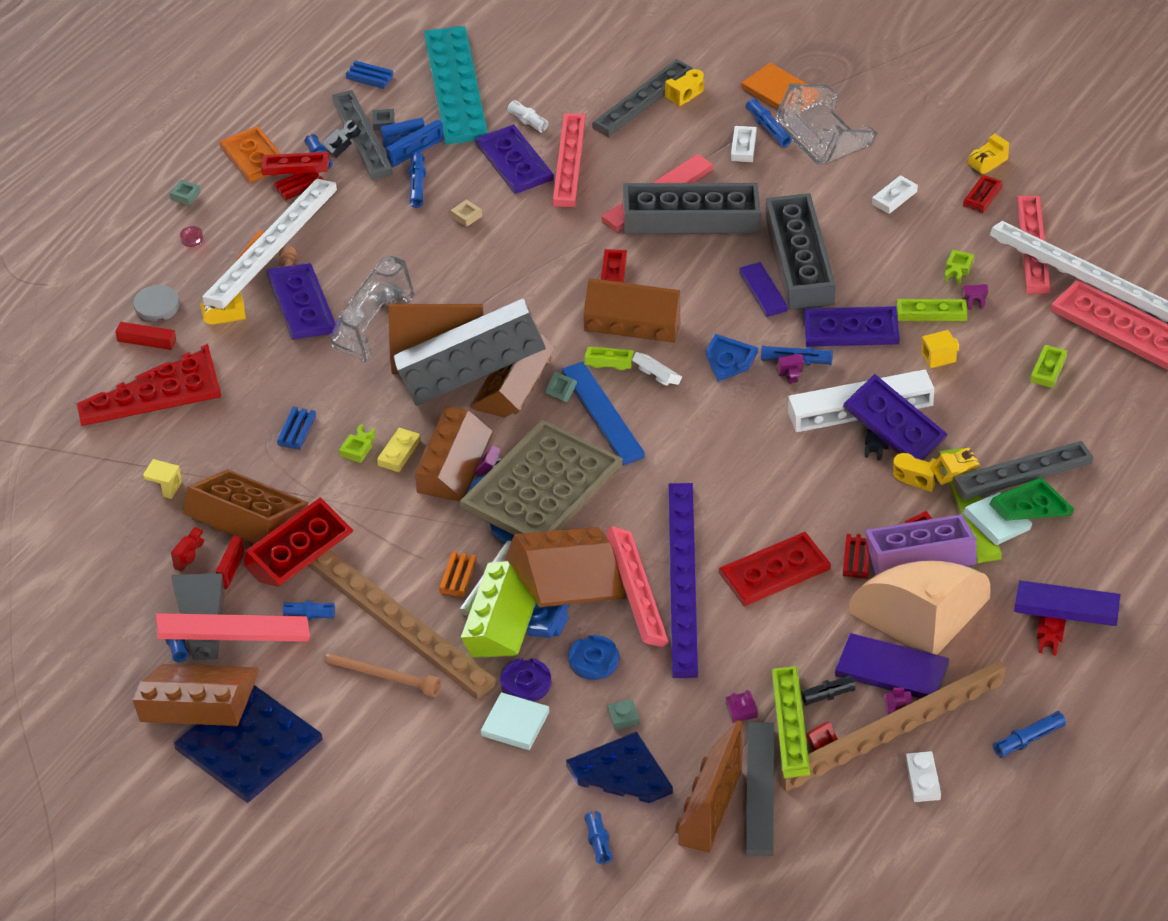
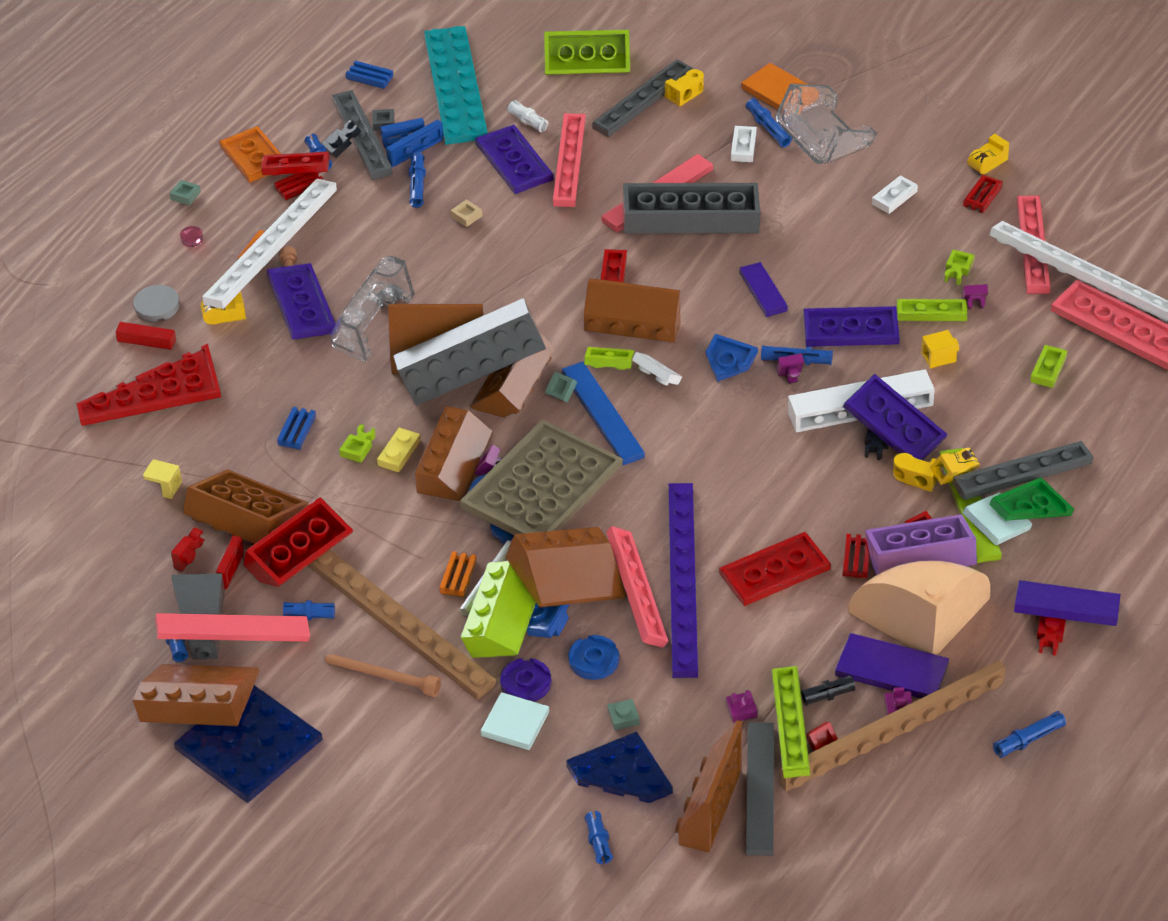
(587, 52): none -> lime slope
(800, 251): dark grey brick -> none
(923, 776): white plate -> none

